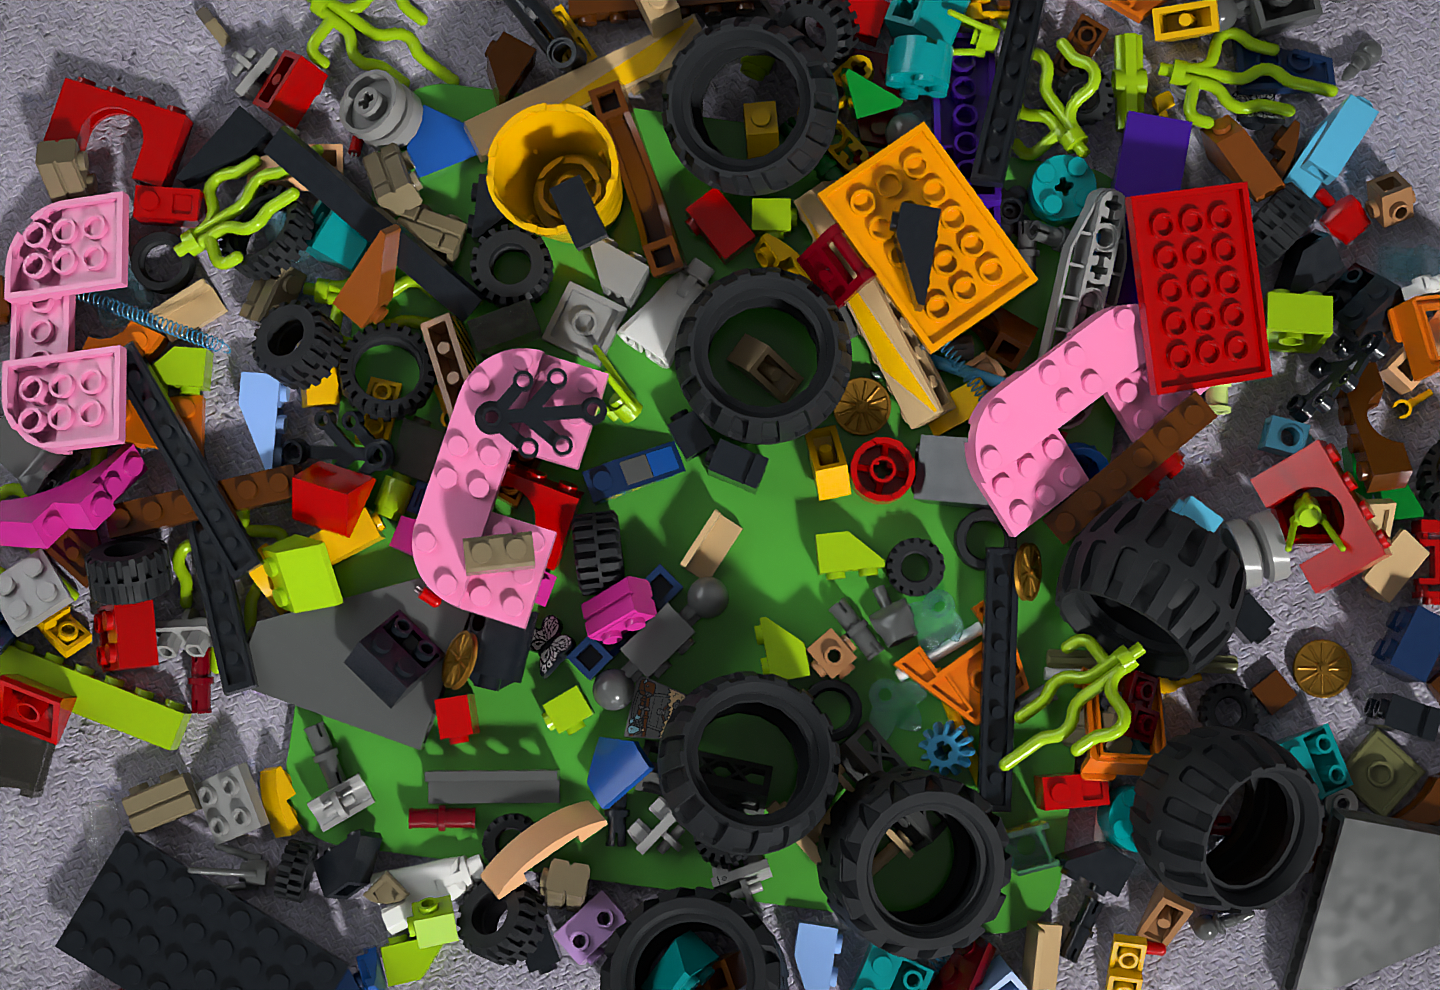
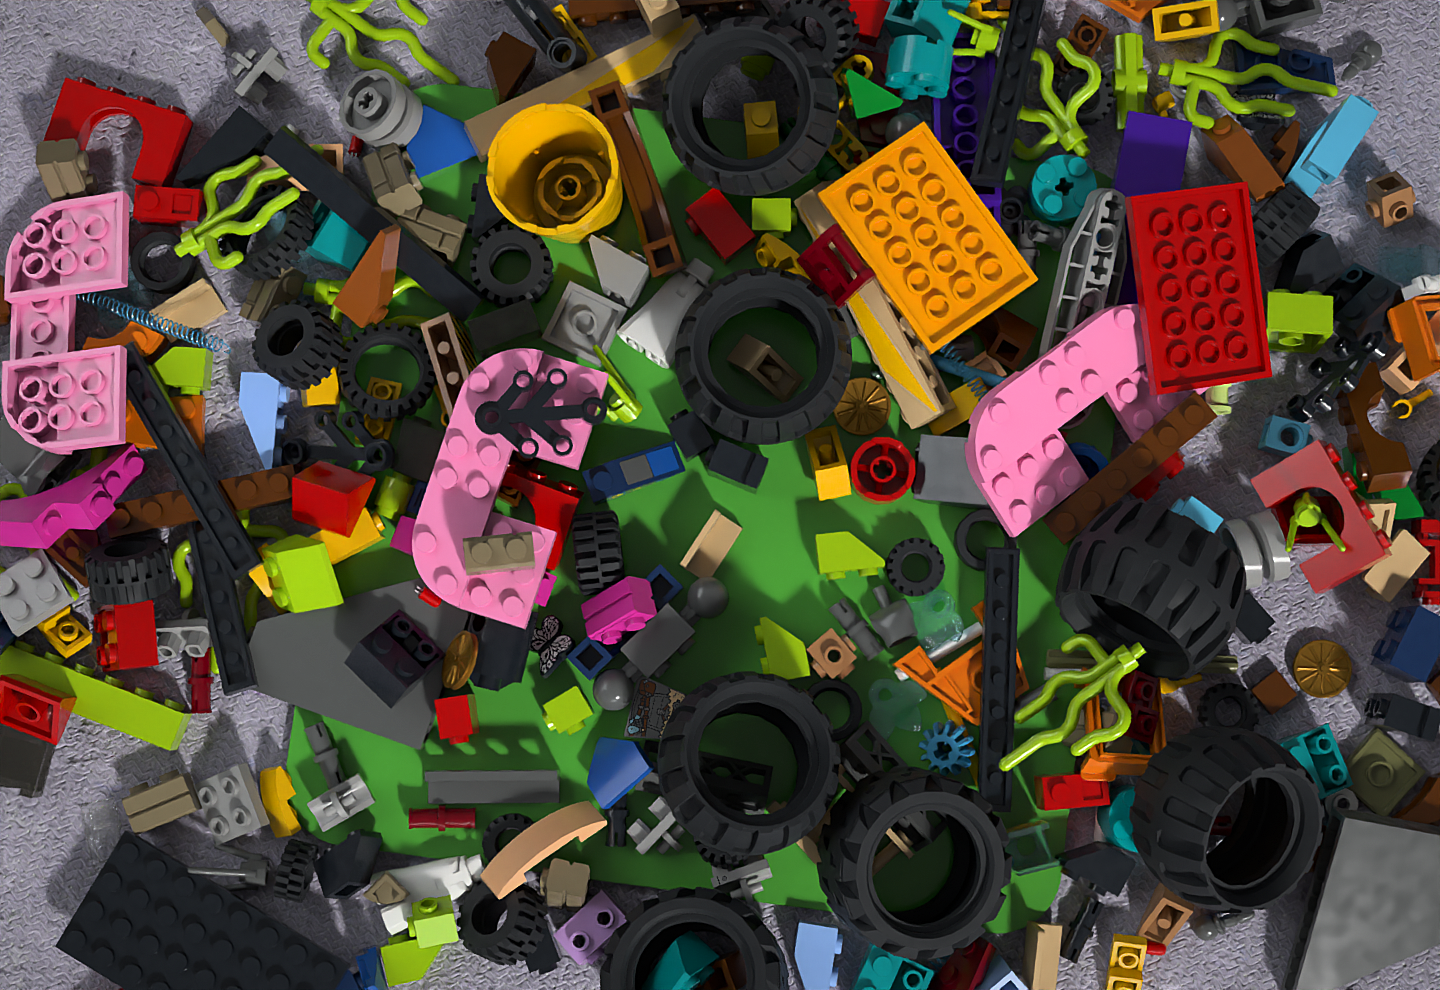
(290, 89): red brick -> none
(579, 212): black tile -> none
(915, 244): black slope -> none
(1028, 571): pearl gold wheel -> none
(1343, 218): red piece -> none

